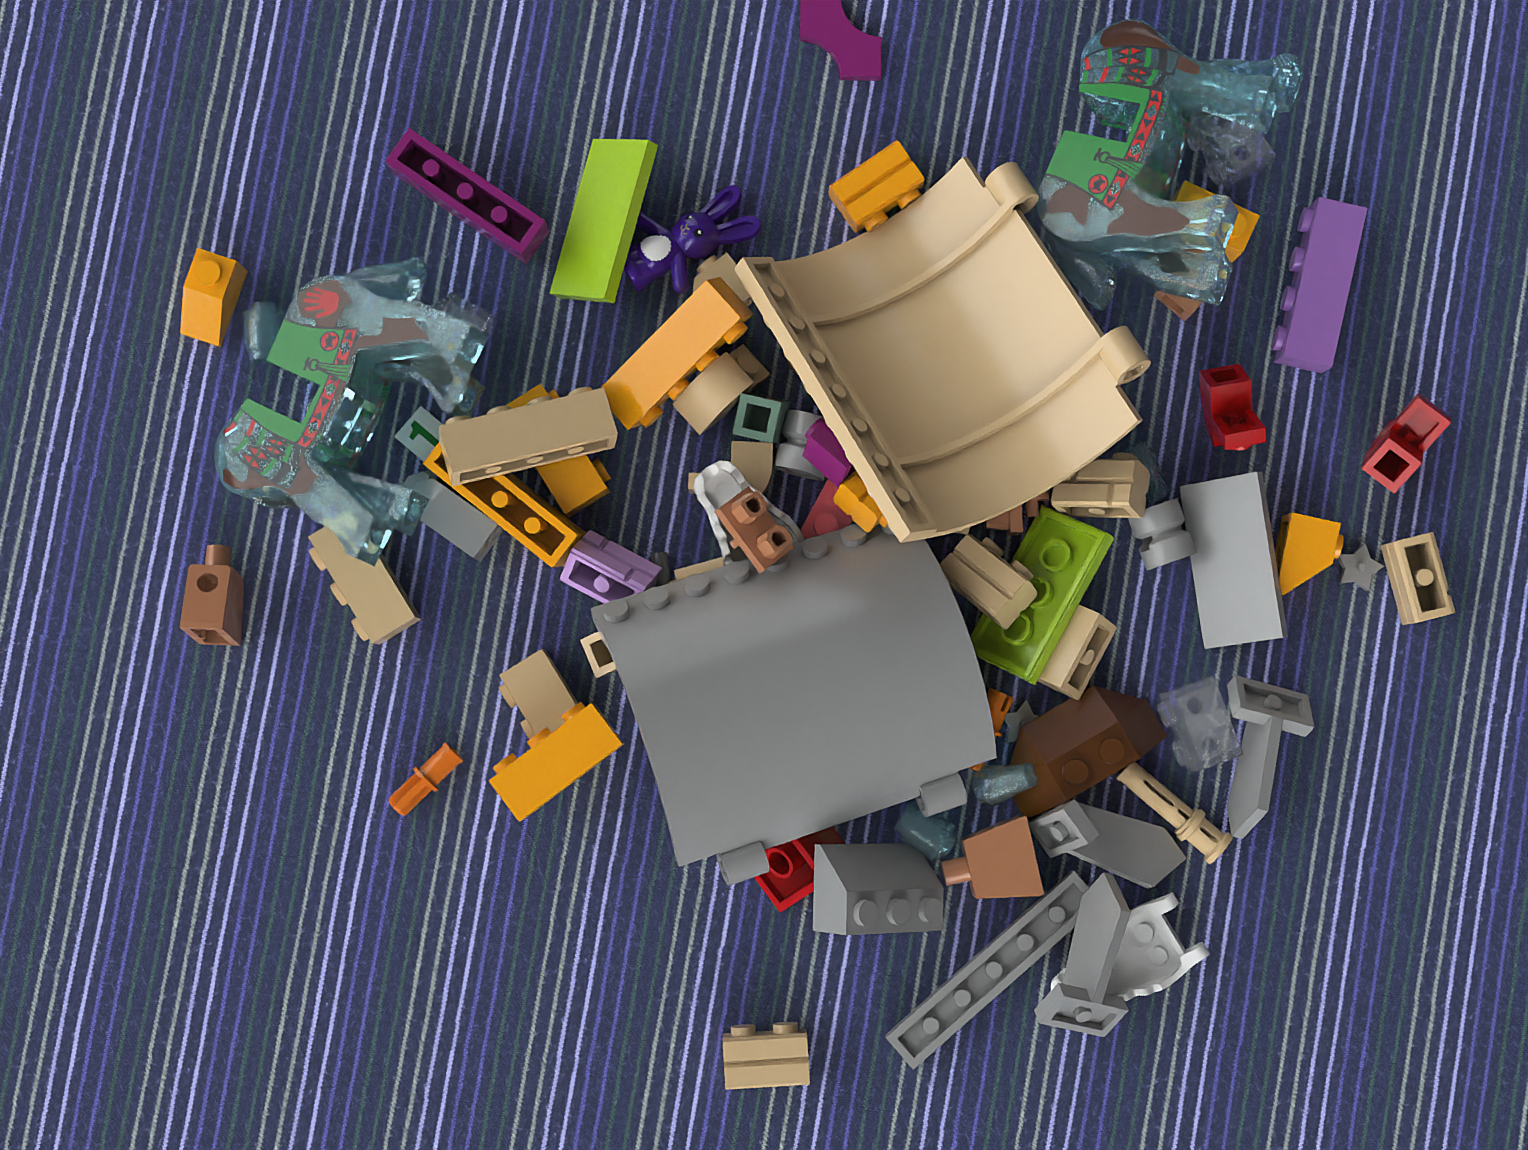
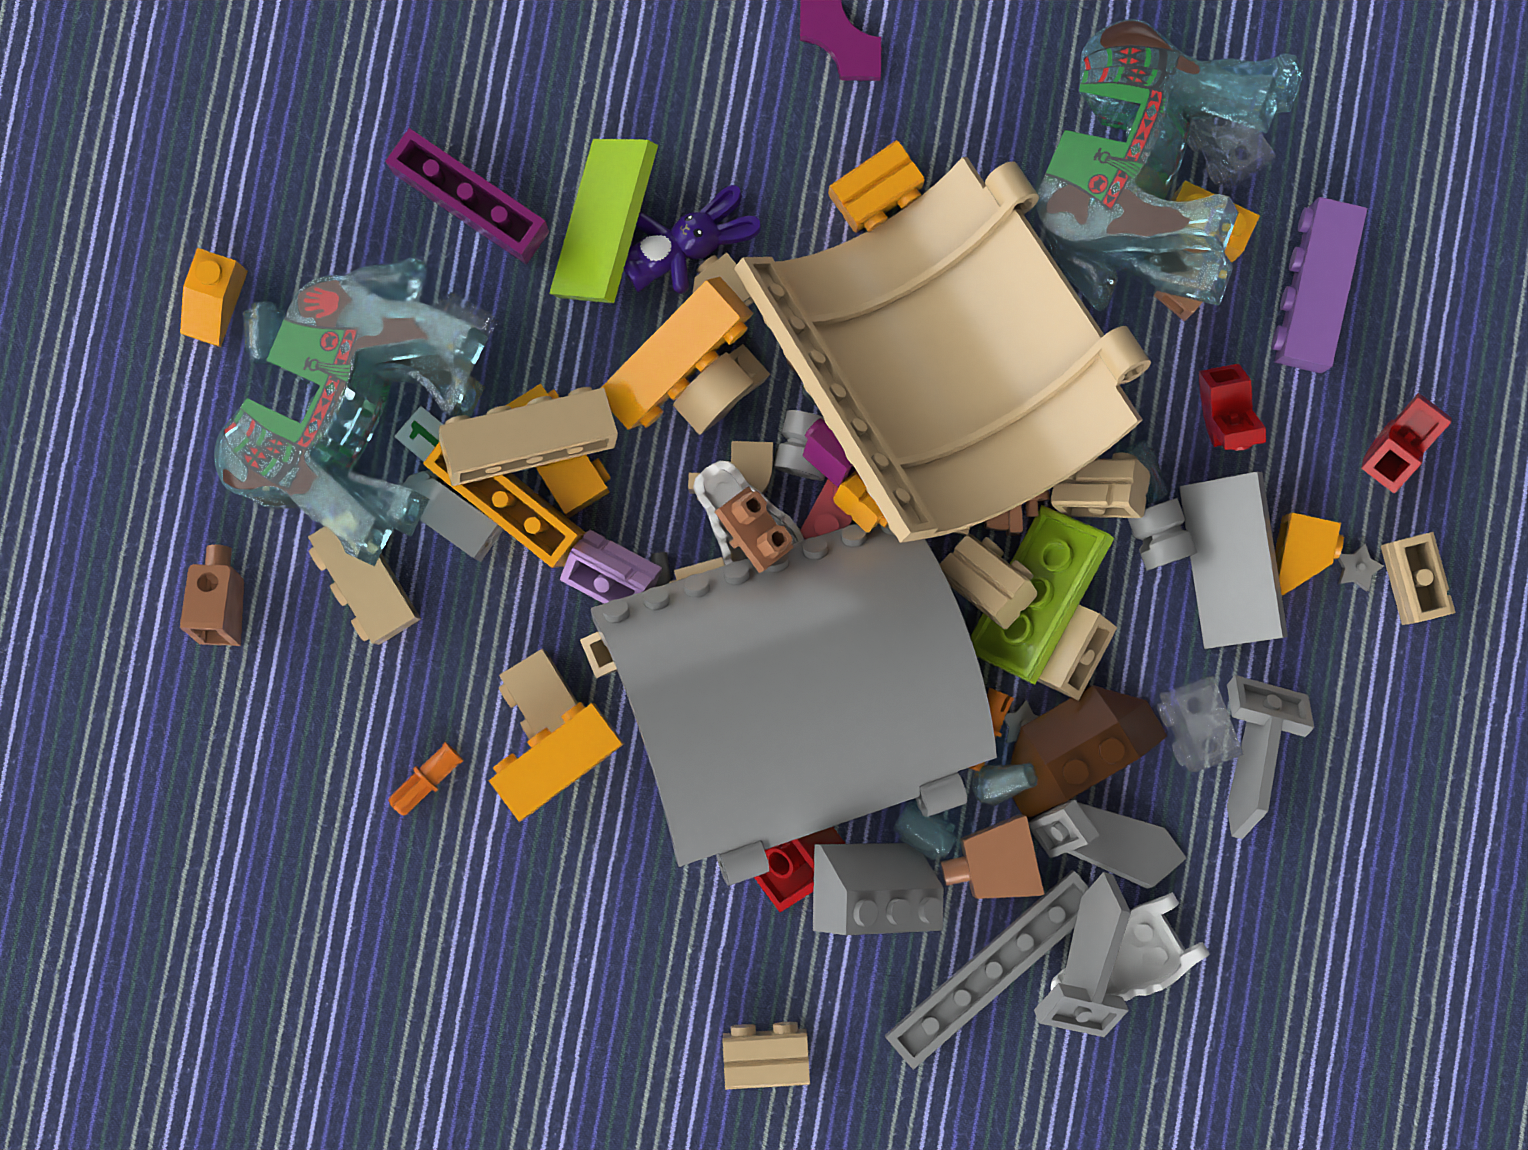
(760, 417): sand green brick -> none
(1189, 823): tan pin -> none

